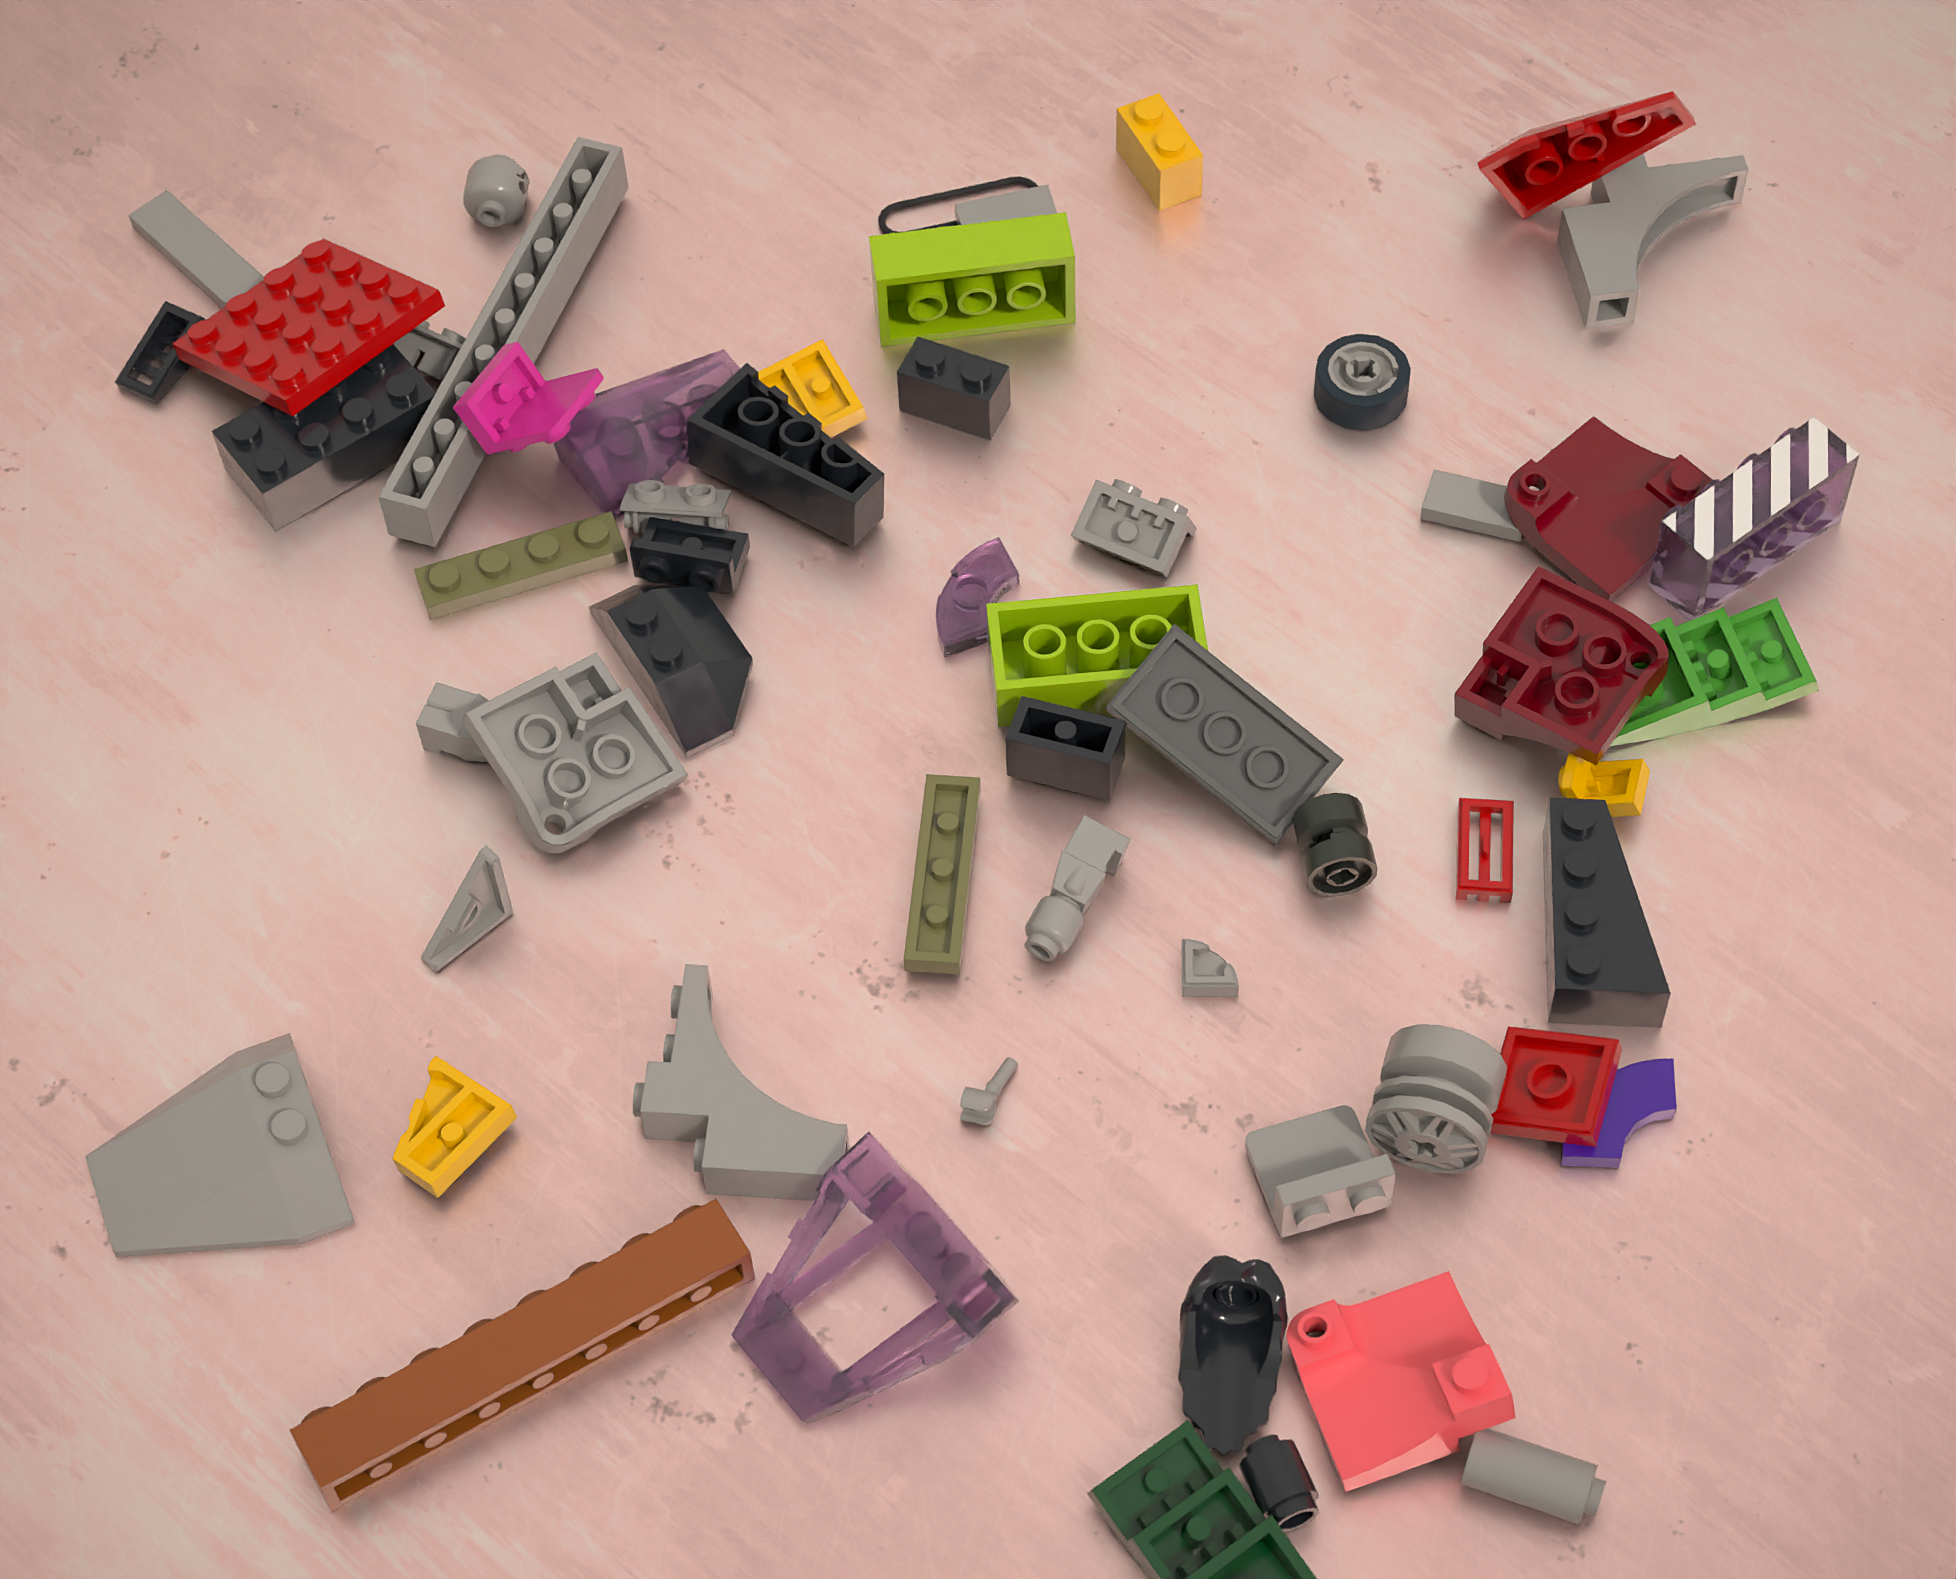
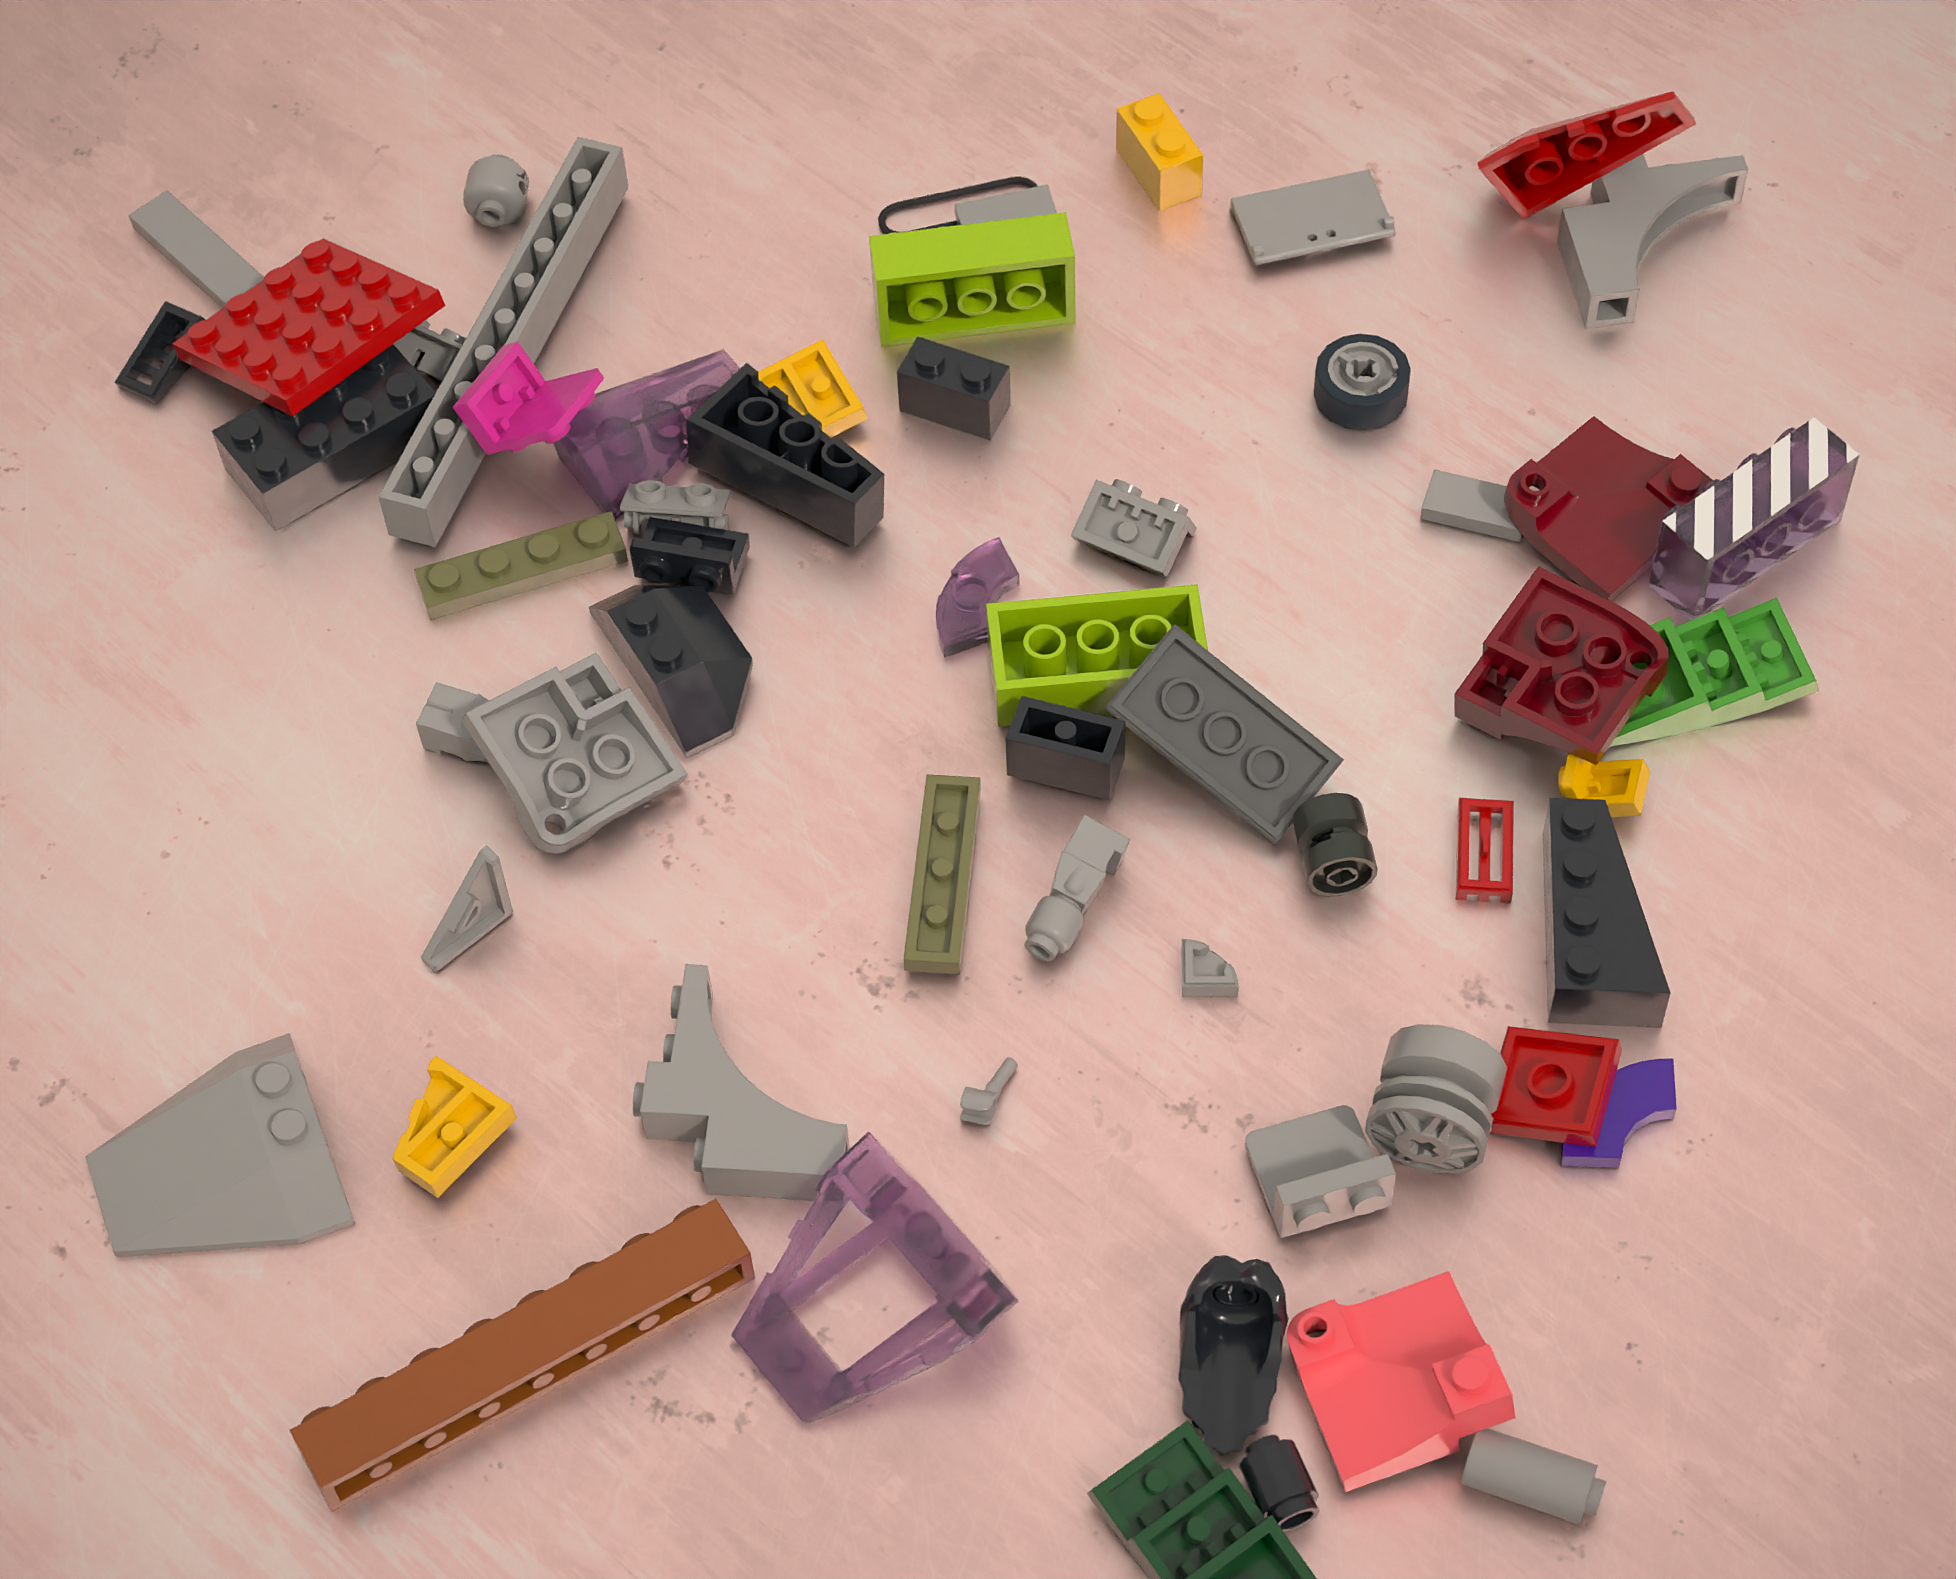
(1285, 219): none -> light grey door

